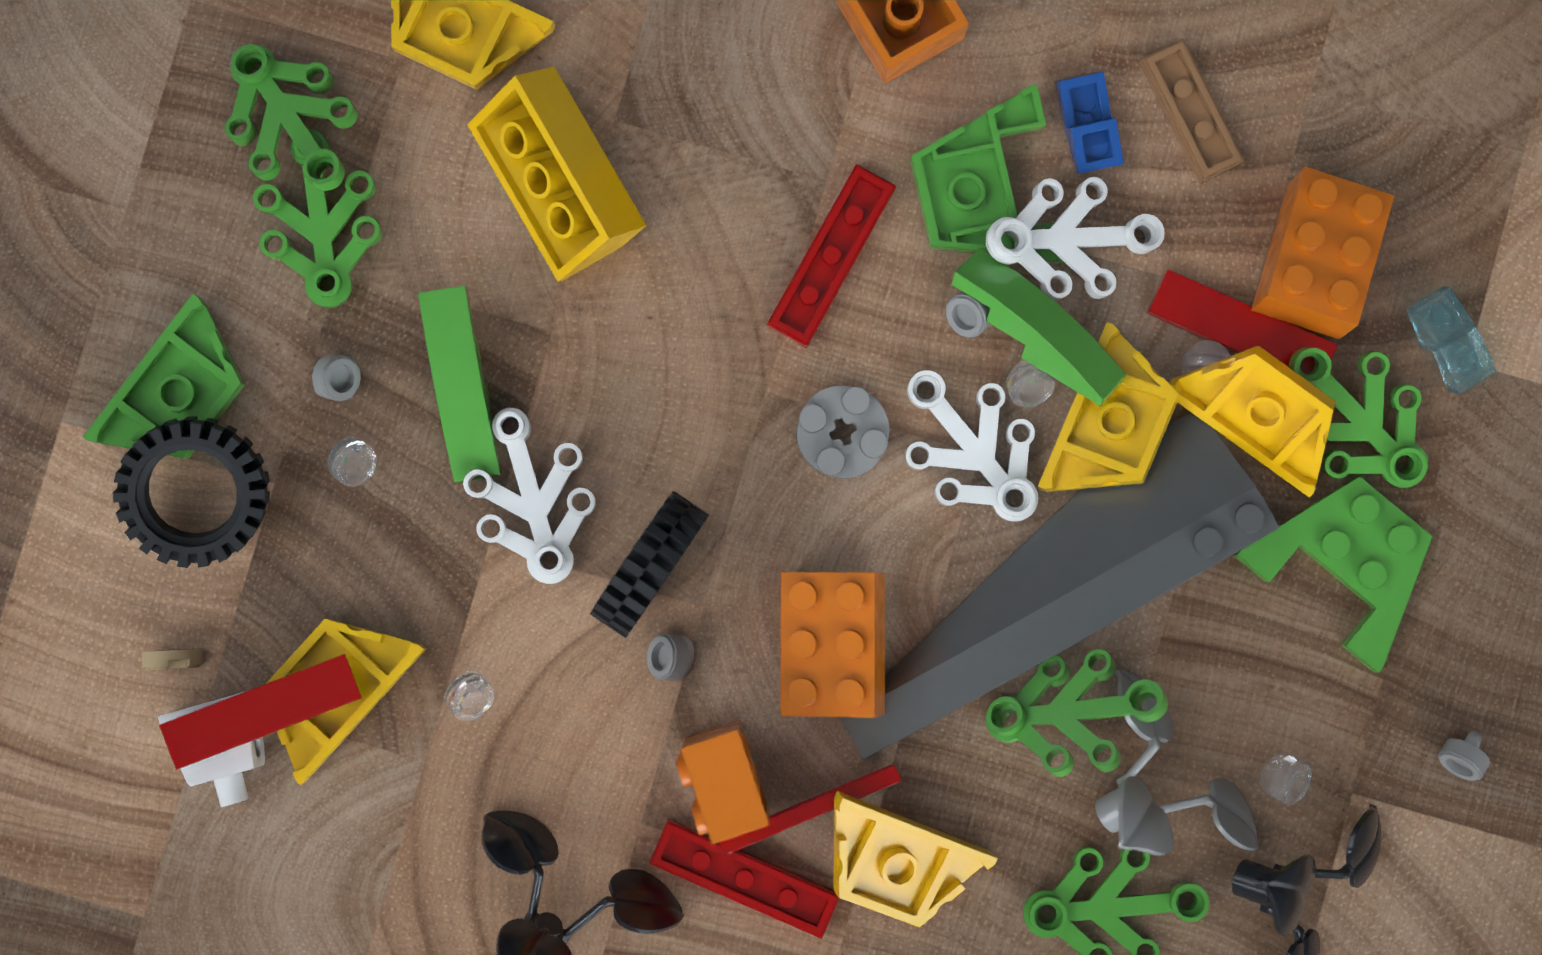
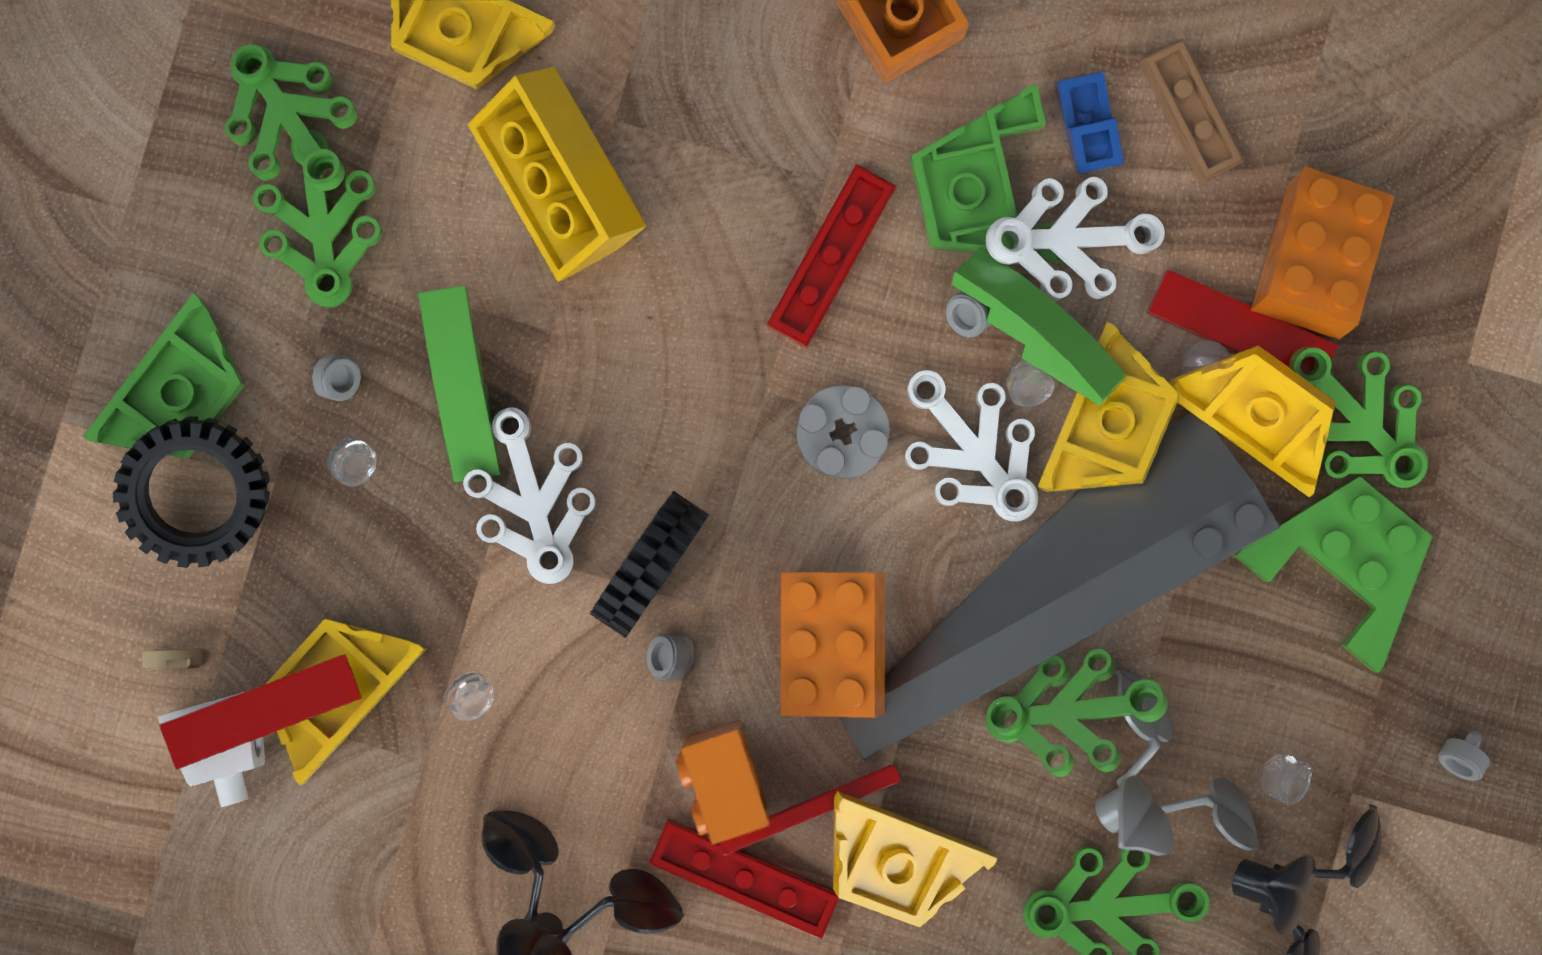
(1451, 335): clear light blue slope -> none

